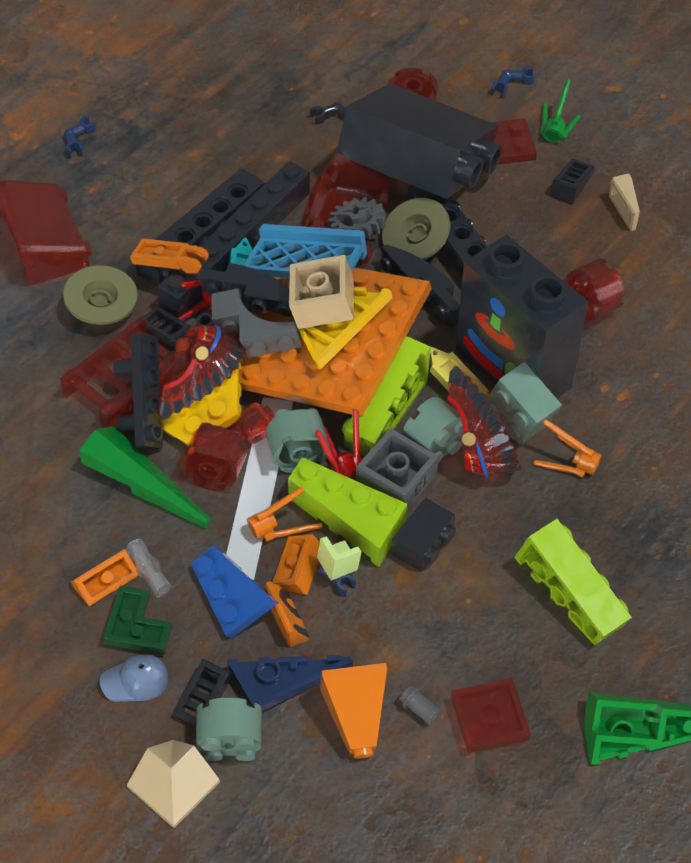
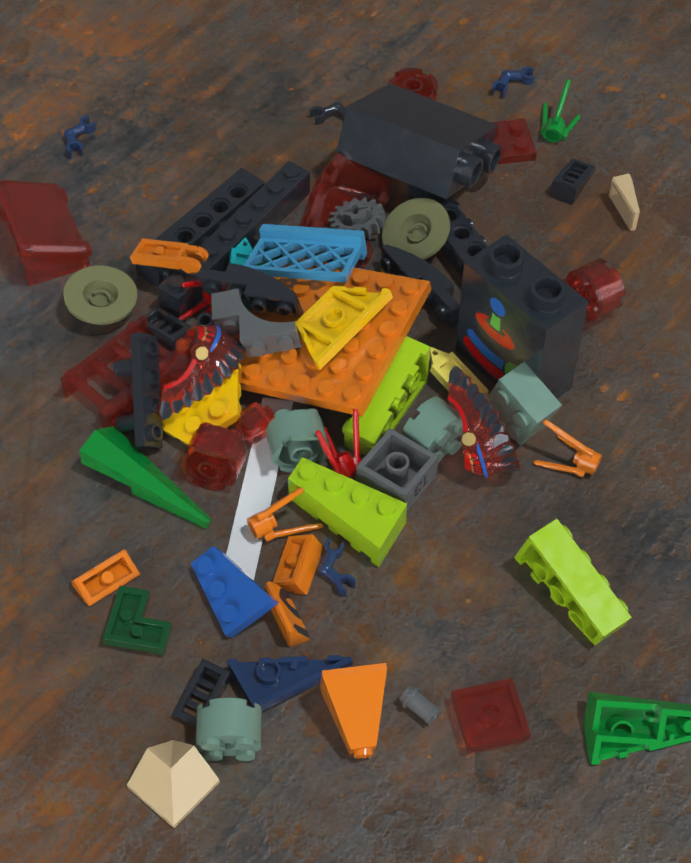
(130, 683): sand blue cap -> none
(148, 567): clear pin -> none
(321, 291): tan brick -> none
(338, 558): yellowish green panel -> none
(423, 535): black brick -> none

